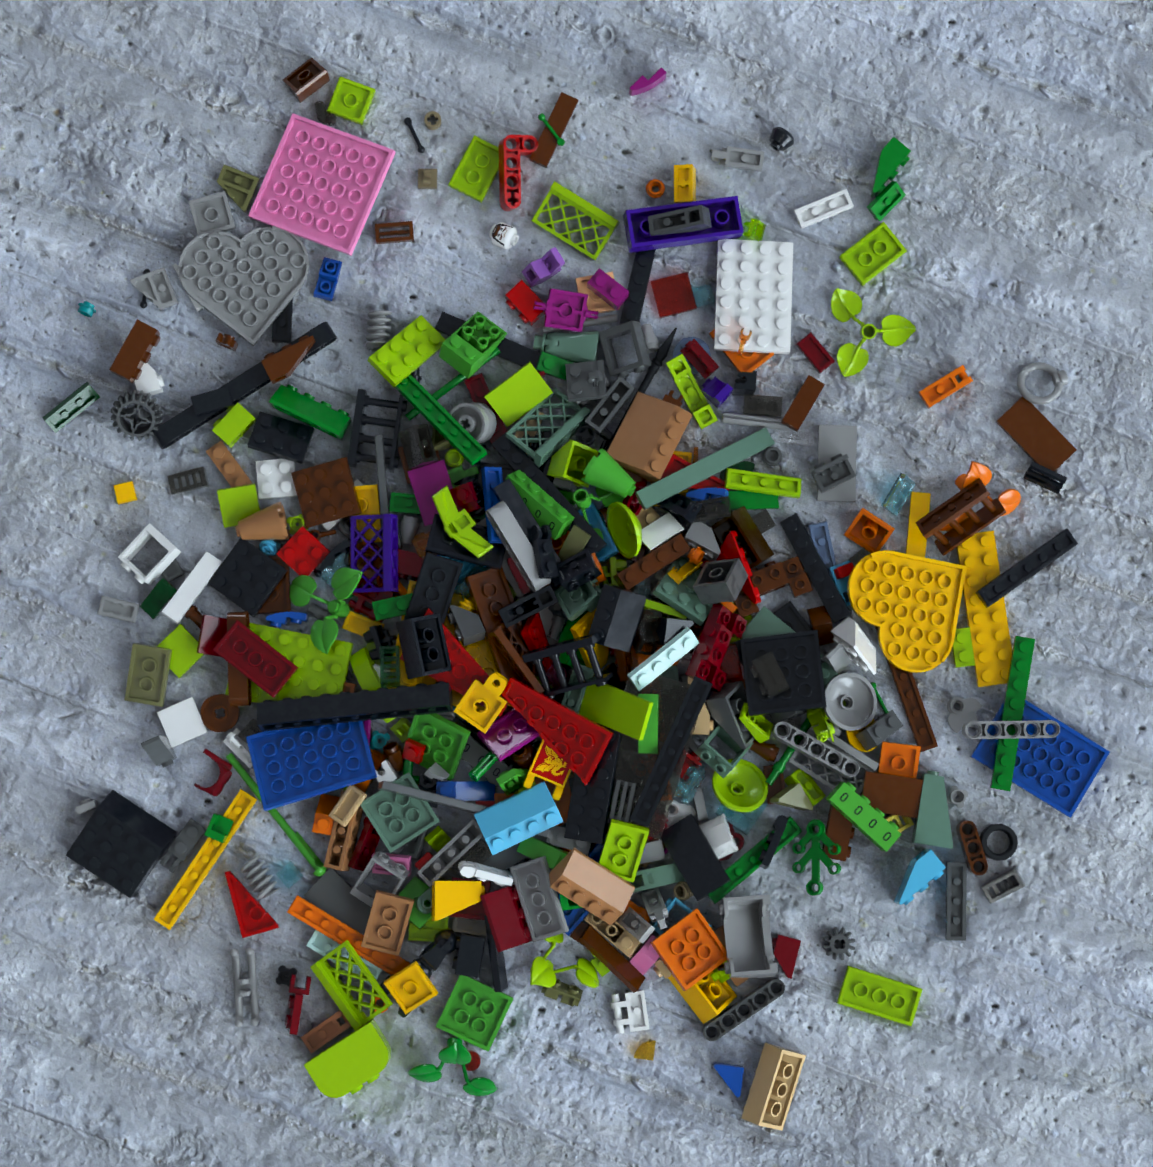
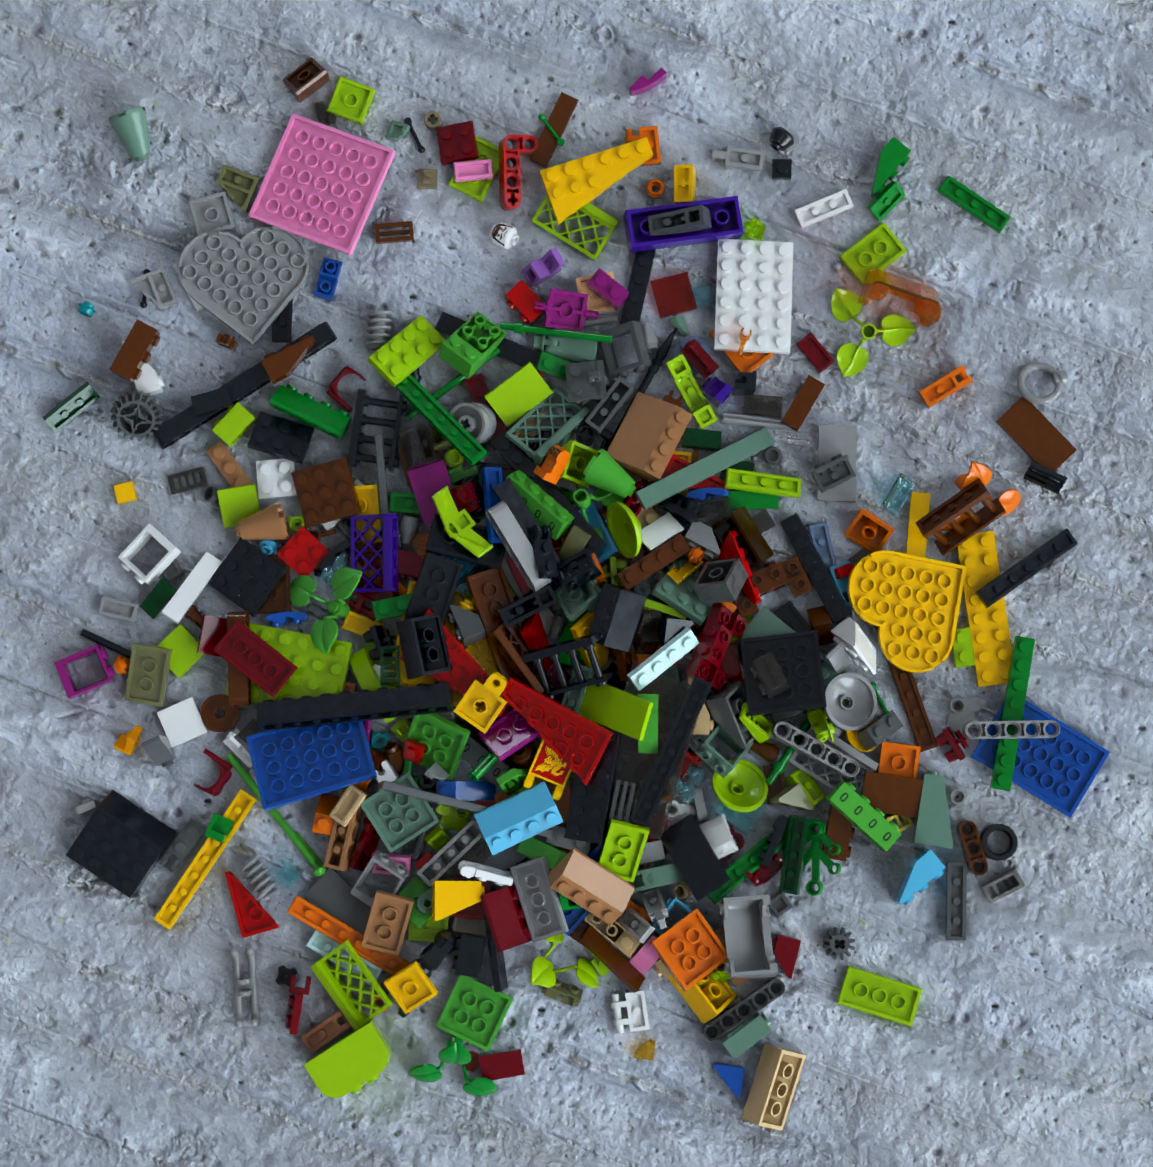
(67, 680): none -> magenta window
(106, 643): none -> black bar
(121, 665): none -> orange plate
(128, 742): none -> light orange bracket
(133, 132): none -> sand green cone
(211, 494): none -> dark grey hinge
(332, 391): none -> dark red helmet
(397, 130): none -> sand green tile
(452, 818): none -> lime plate
(457, 142): none -> dark red plate
(473, 170): none -> bright pink tile
(502, 1065): none -> dark red piece
(519, 327): none -> green bar
(553, 465): none -> orange leg
(585, 178): none -> yellow wing
(652, 134): none -> orange plate
(680, 323): none -> sand green tile
(701, 439): none -> dark green tile
(746, 1034): none -> sand green window
(762, 875): none -> dark red helmet
(779, 904): none -> dark grey tile
(781, 169): none -> black plate
(794, 854): none -> dark green plate
(879, 283): none -> clear orange windscreen
(955, 753): none -> dark red hips
(973, 204): none -> green tile

